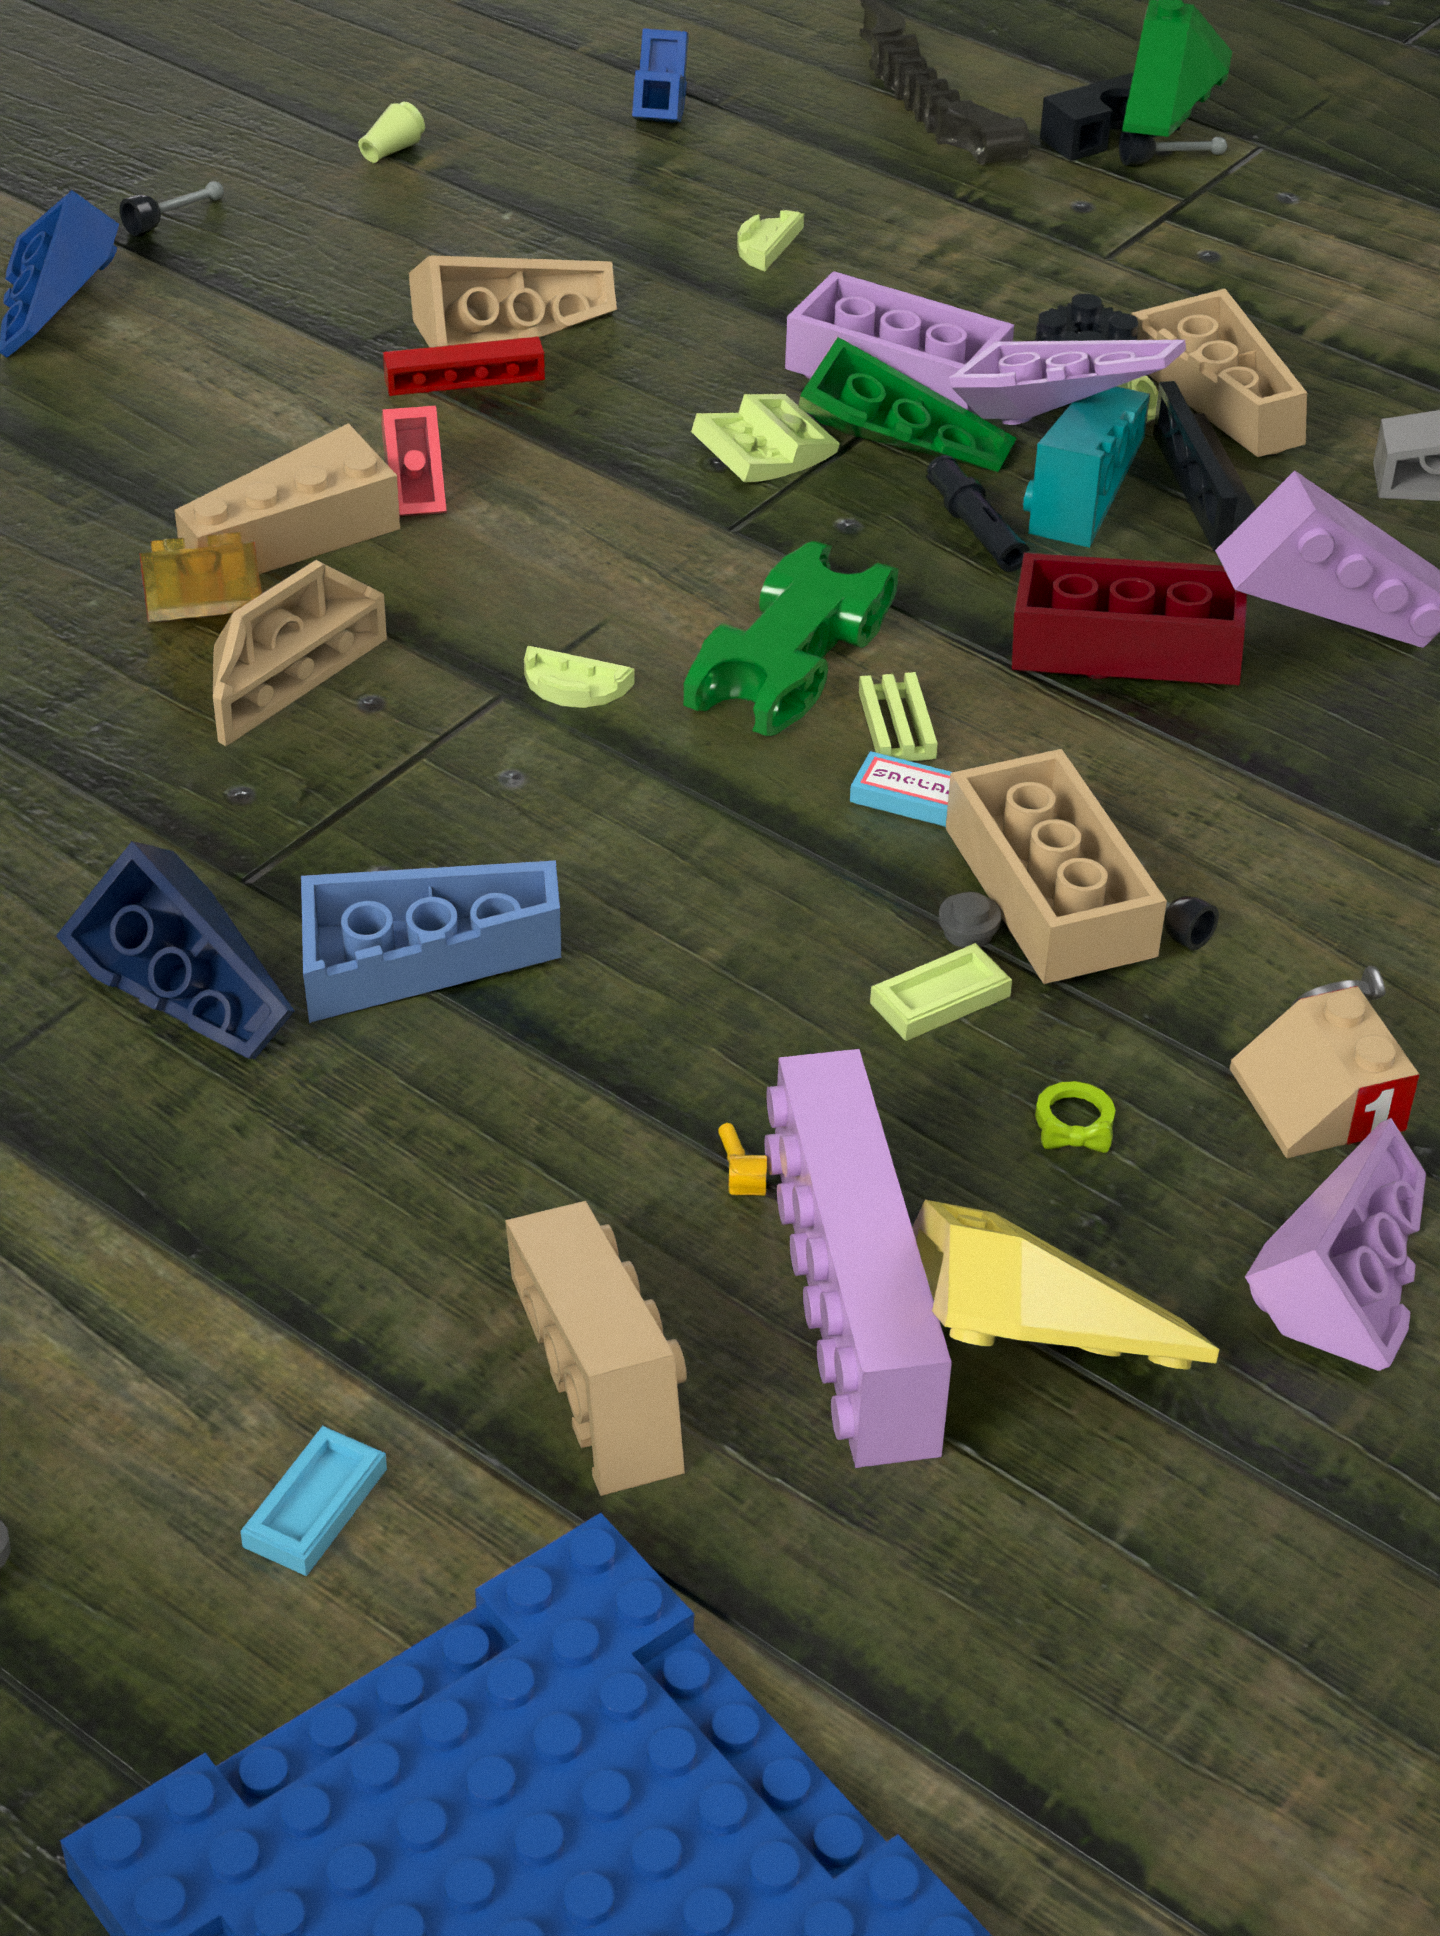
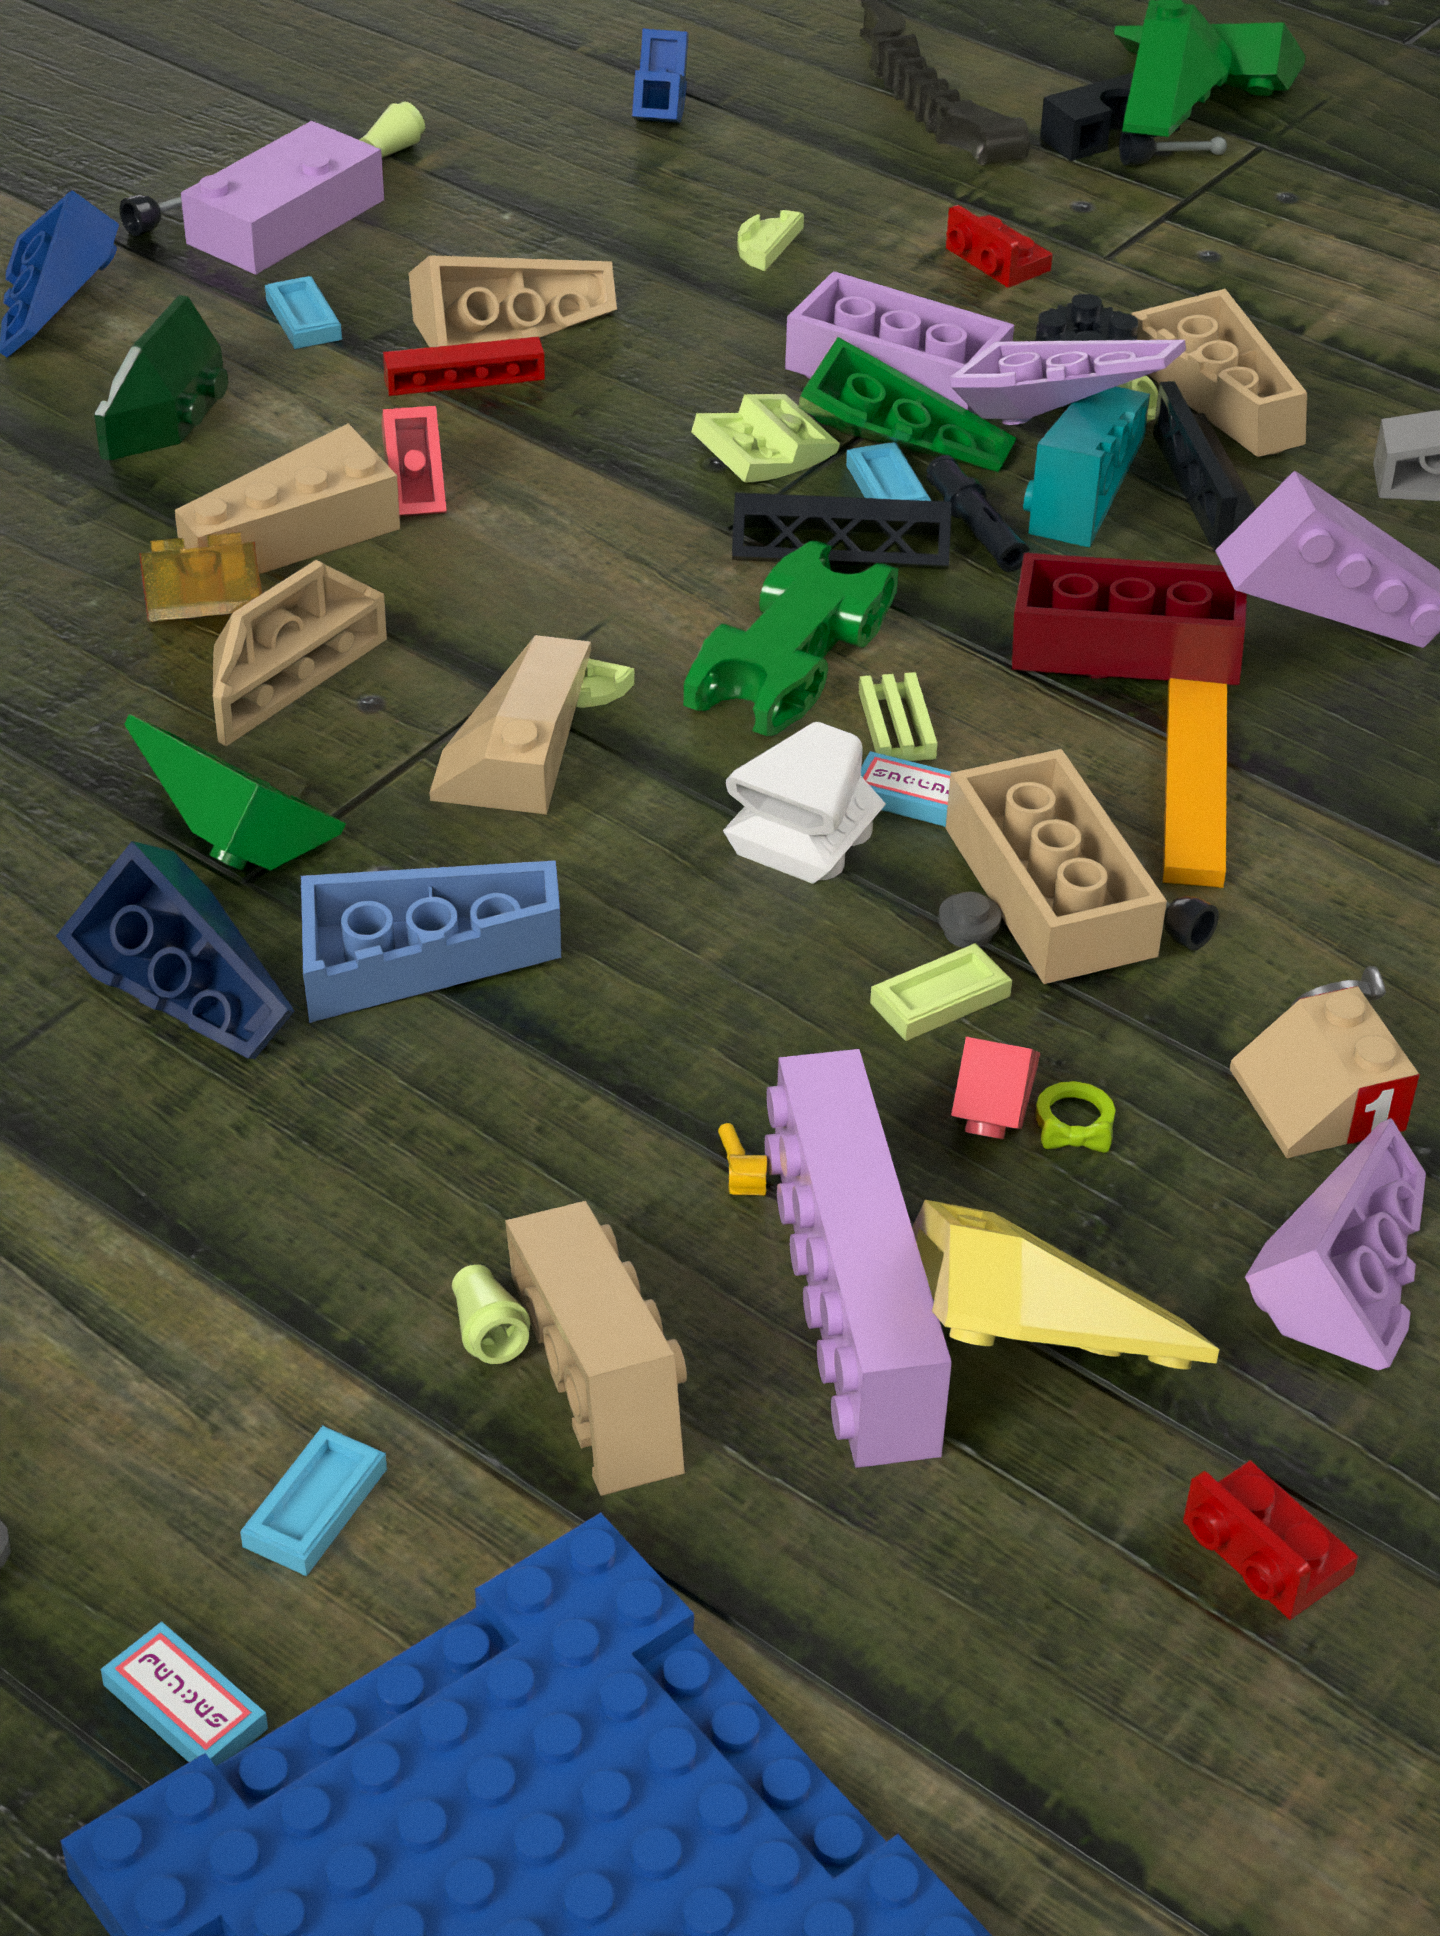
(162, 385): none -> dark green wedge
(183, 1697): none -> tile
(230, 806): none -> green wedge
(282, 197): none -> lavender brick
(303, 312): none -> medium azure tile
(490, 1318): none -> yellowish green cone
(518, 733): none -> tan wedge
(803, 804): none -> white piece
(842, 518): none -> black fence
(884, 473): none -> medium azure tile
(994, 1086): none -> coral slope
(995, 247): none -> red bracket
(1195, 784): none -> light orange tile
(1262, 54): none -> green wedge
(1267, 1538): none -> red bracket

